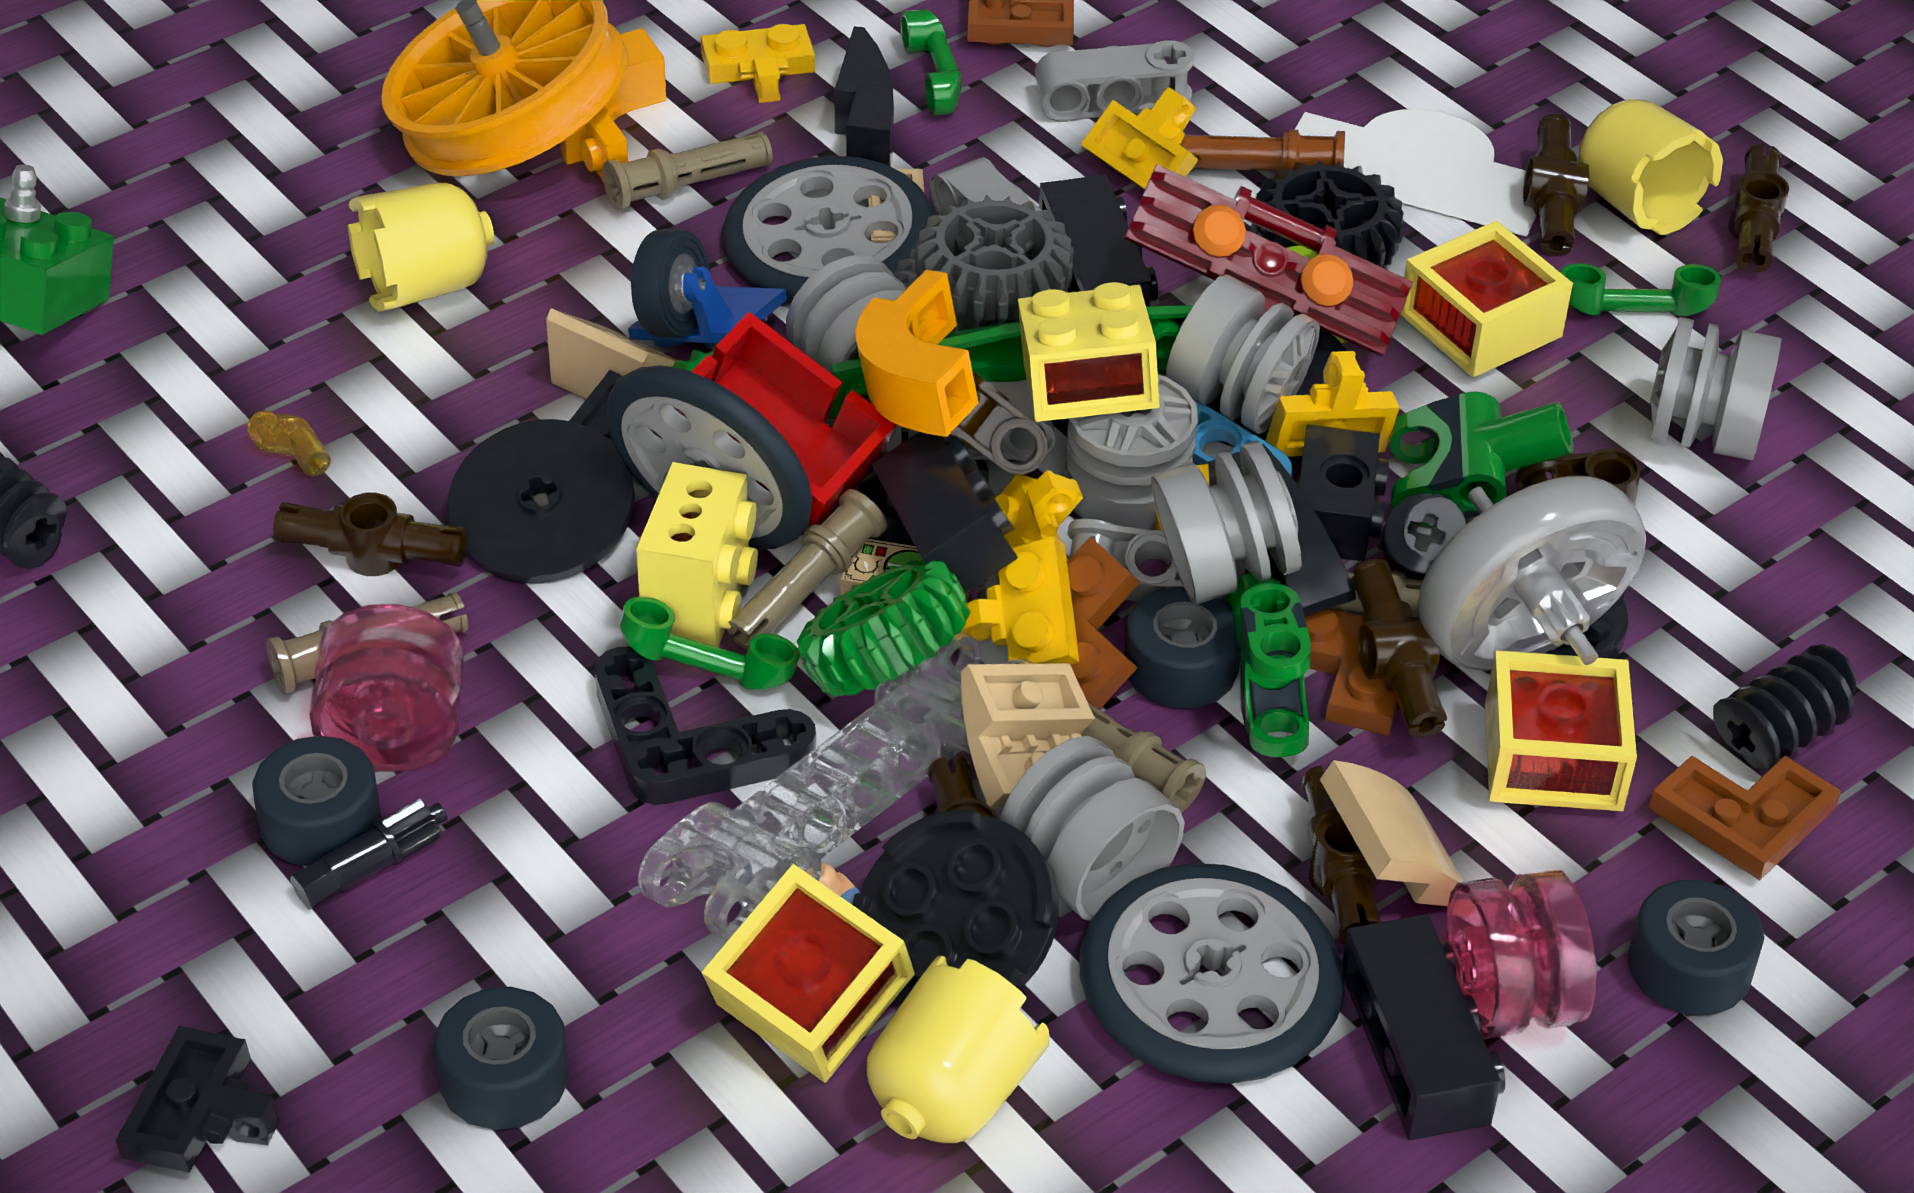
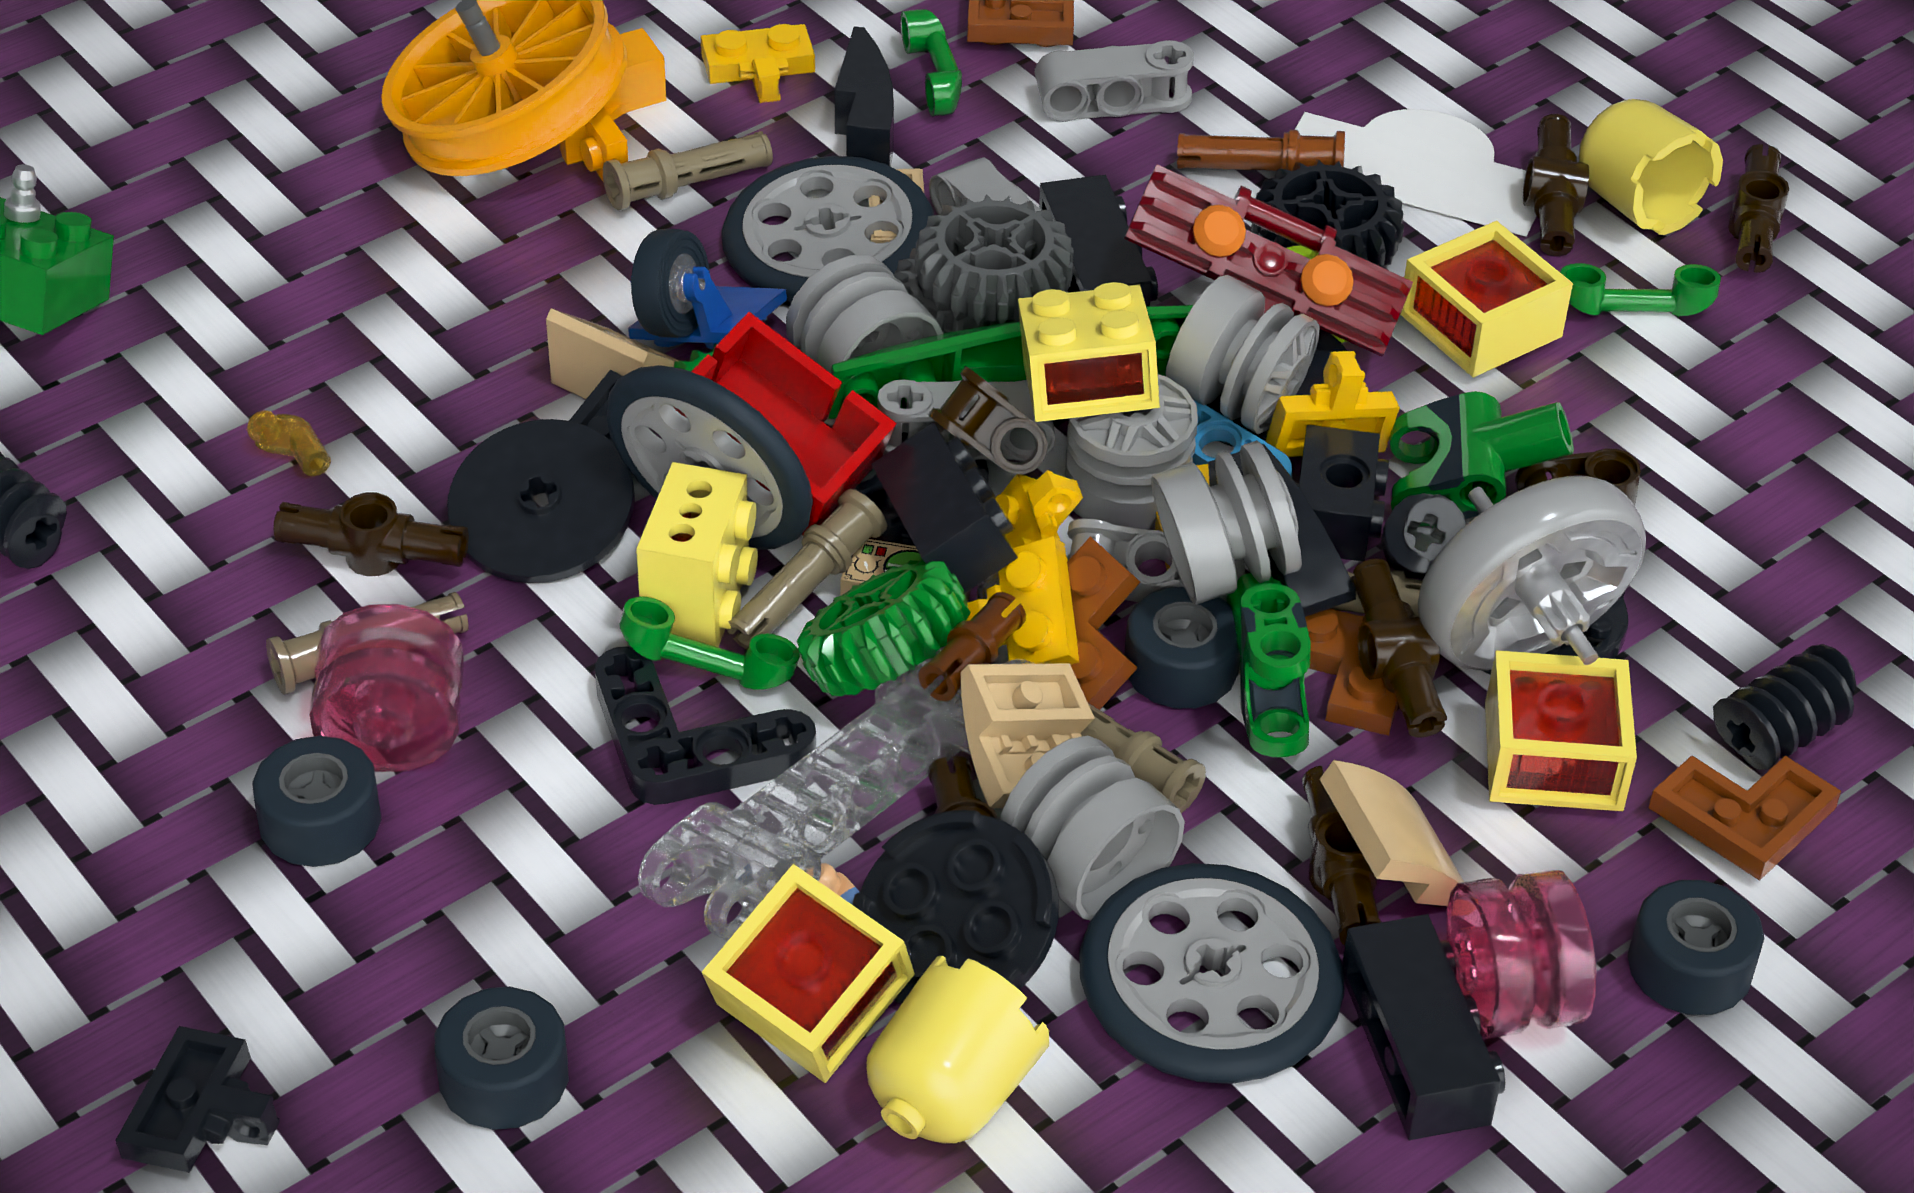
(370, 852): black piece -> none
(418, 243): light yellow cylinder -> none
(903, 365): light orange arch -> none
(972, 643): none -> reddish brown pin
(1141, 141): yellow hinge -> none
(1715, 388): light grey wheel -> none

